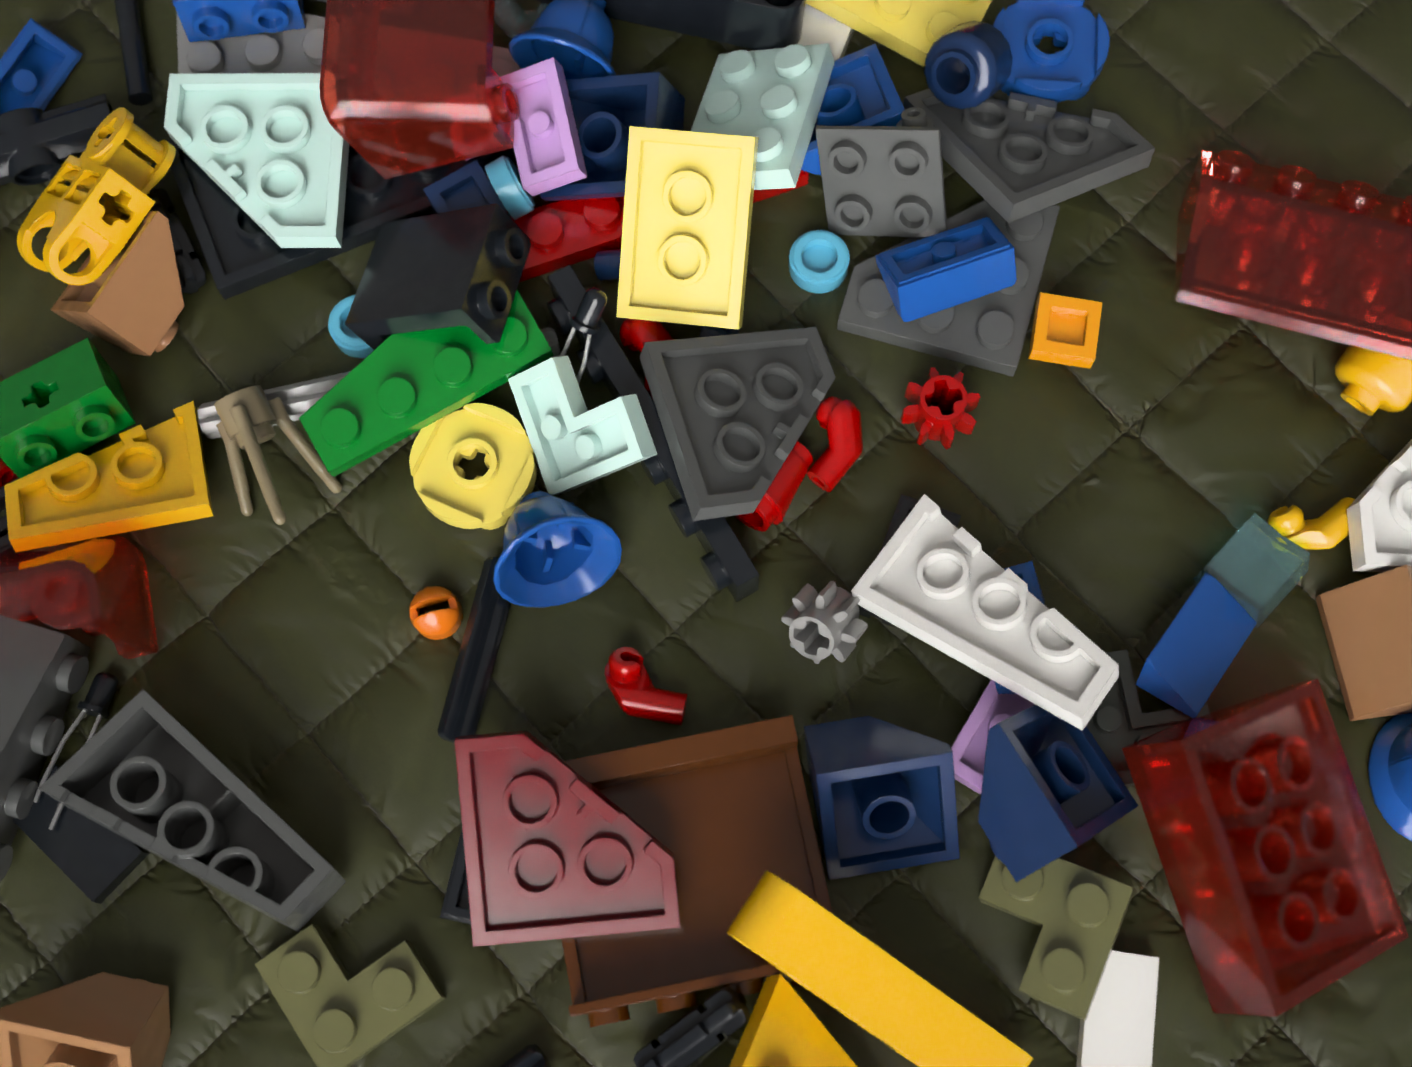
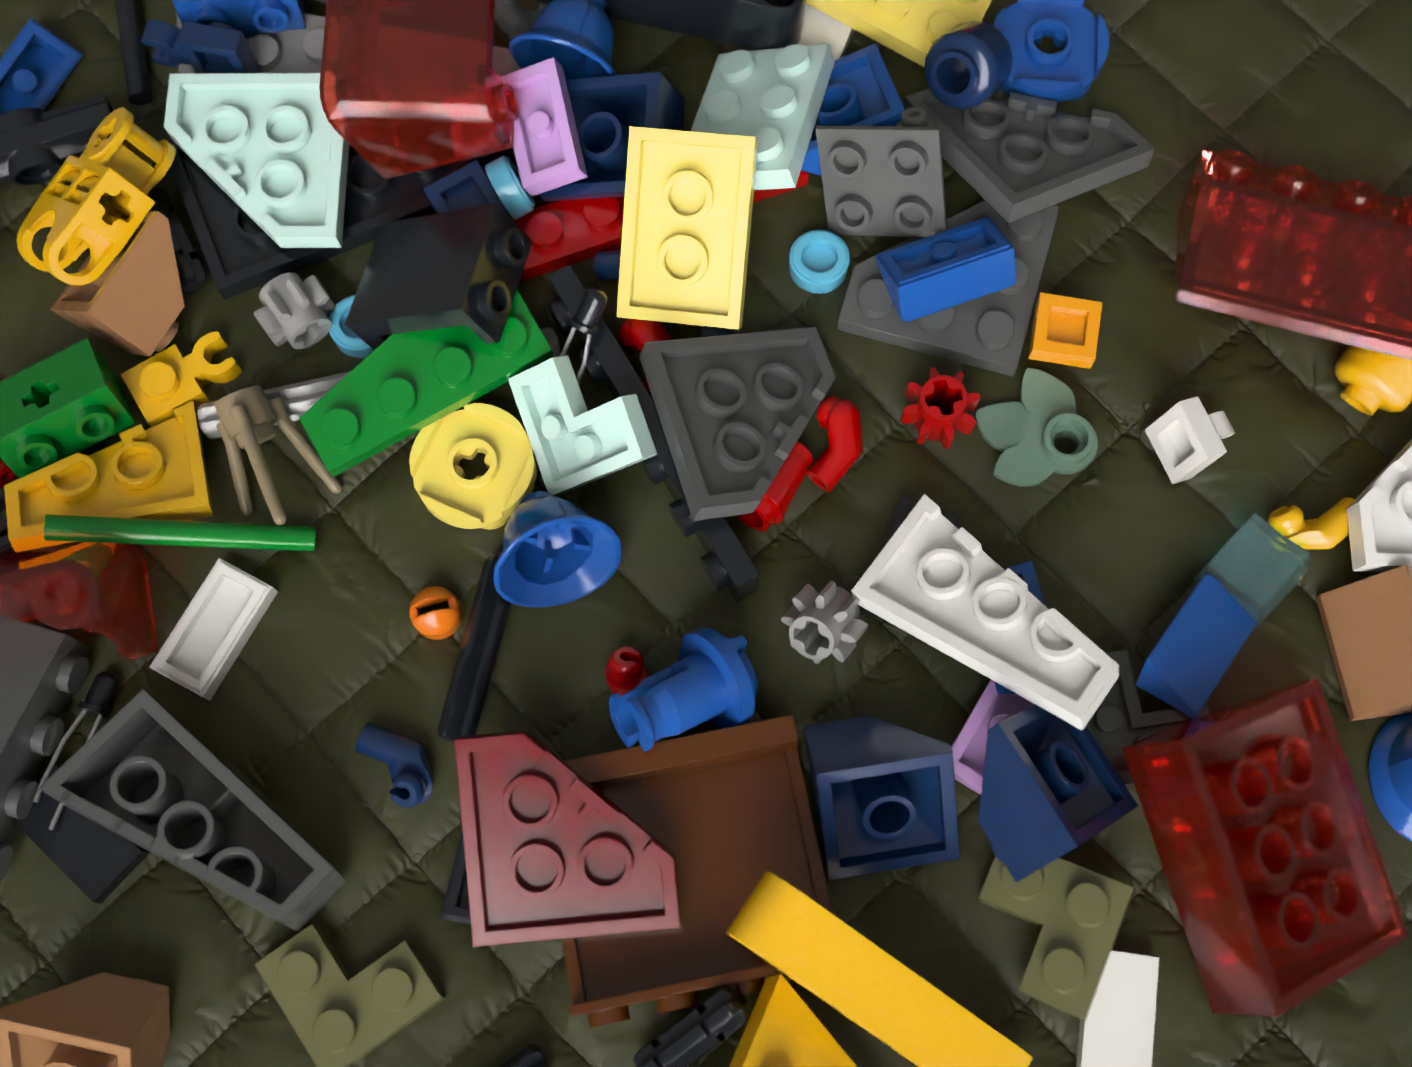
(176, 379): none -> yellow plate
(178, 533): none -> green bar
(204, 47): none -> dark blue plate
(214, 629): none -> white tile
(295, 310): none -> light grey gear
(406, 763): none -> dark blue arm
(706, 684): none -> blue piece
(1028, 430): none -> sand green plate
(1188, 438): none -> white tile

